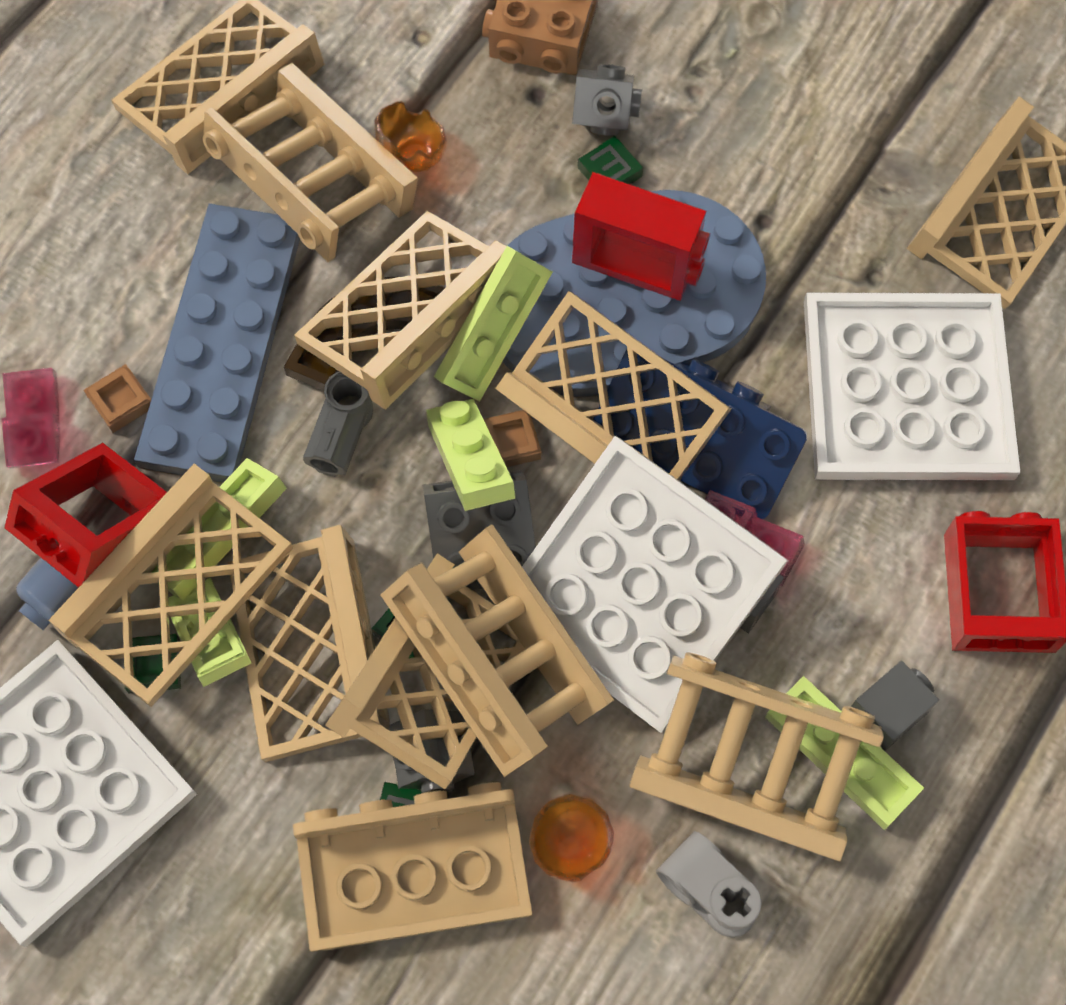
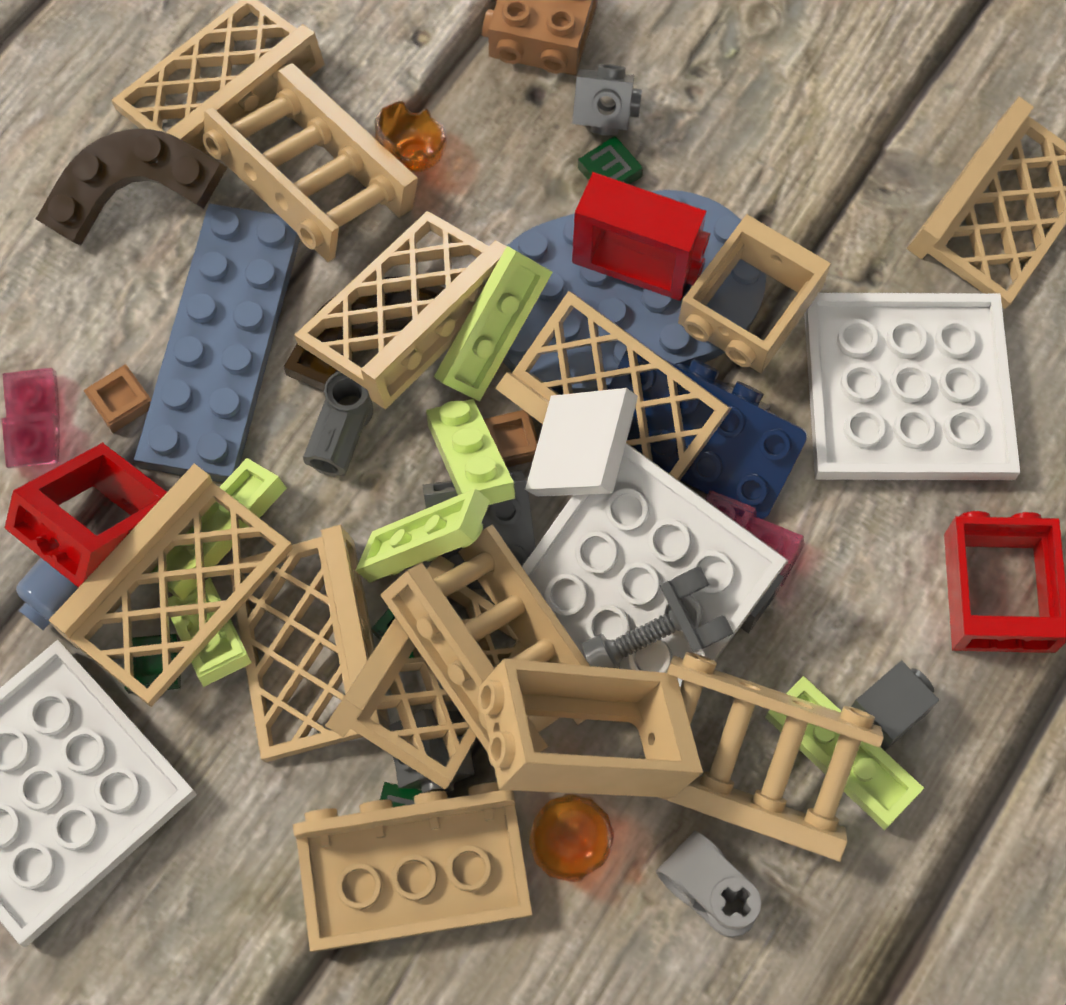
(115, 163): none -> dark brown plate
(423, 536): none -> yellowish green plate
(582, 443): none -> white tile
(594, 693): none -> tan piece
(608, 653): none -> dark grey bar
(775, 257): none -> tan window

